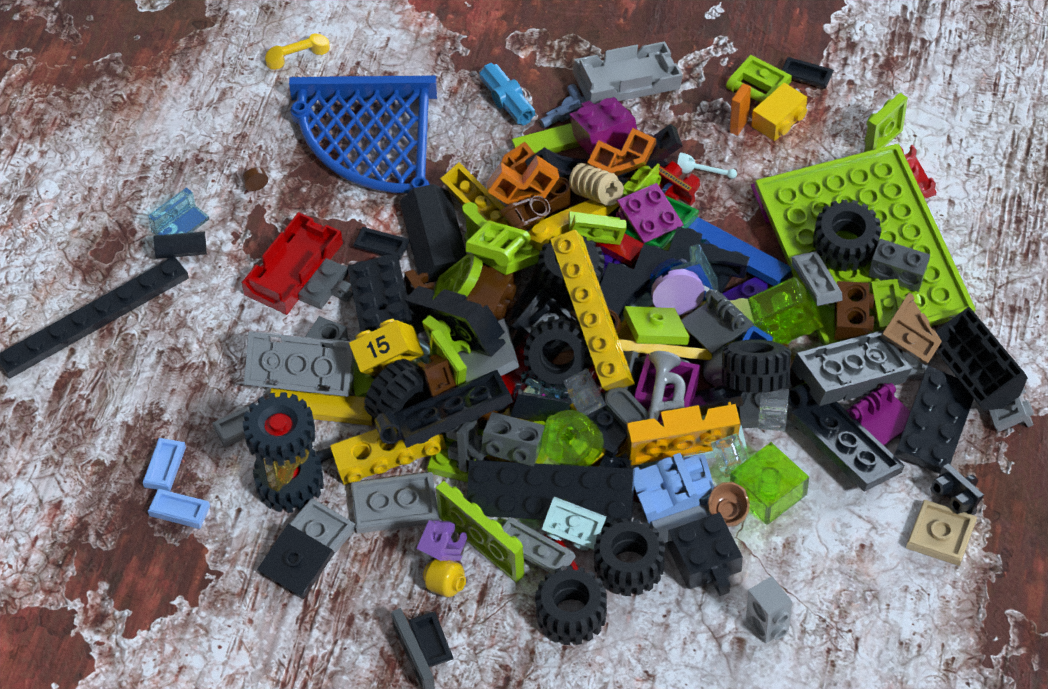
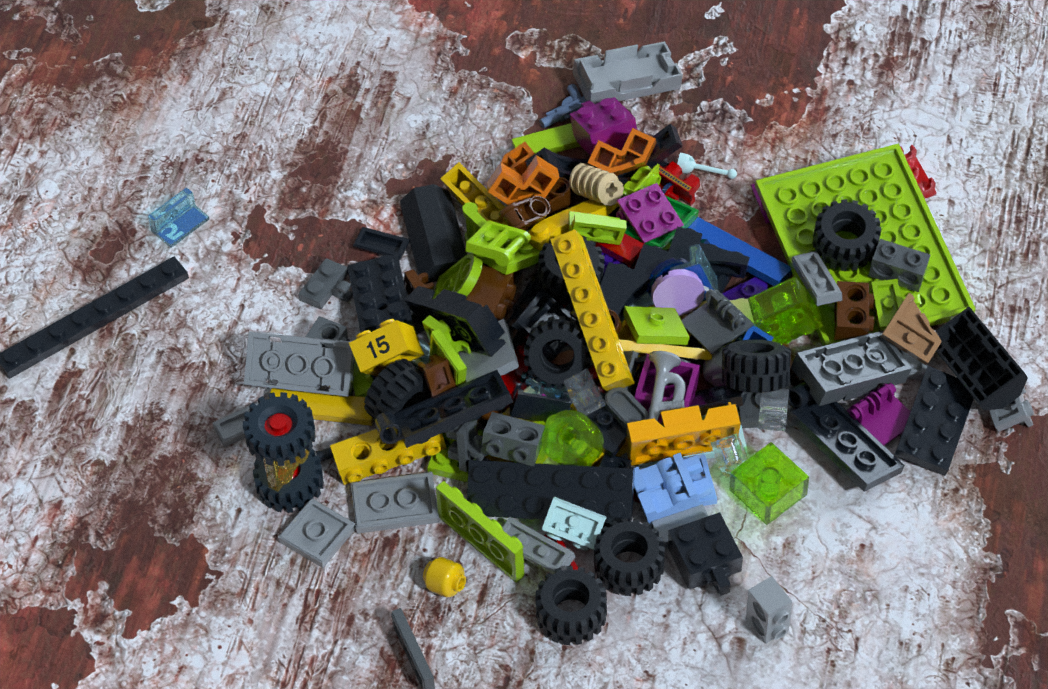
(164, 464): light blue tile -> none
(179, 508): light blue tile -> none
(180, 245): black axle -> none
(255, 179): reddish brown tile -> none
(275, 56): yellow bar -> none
(291, 263): red piece -> none
(296, 561): black plate -> none
(370, 89): blue piece -> none
(431, 639): black tile -> none
(438, 542): medium lavender hinge -> none
(507, 94): dark azure piece -> none
(730, 501): nougat hair -> none
(740, 109): orange tile -> none
(759, 74): lime plate -> none
(779, 112): yellow brick -> none
(808, 73): black tile -> none
(886, 123): lime plate -> none
(941, 532): tan tile -> none
(959, 489): black hips -> none

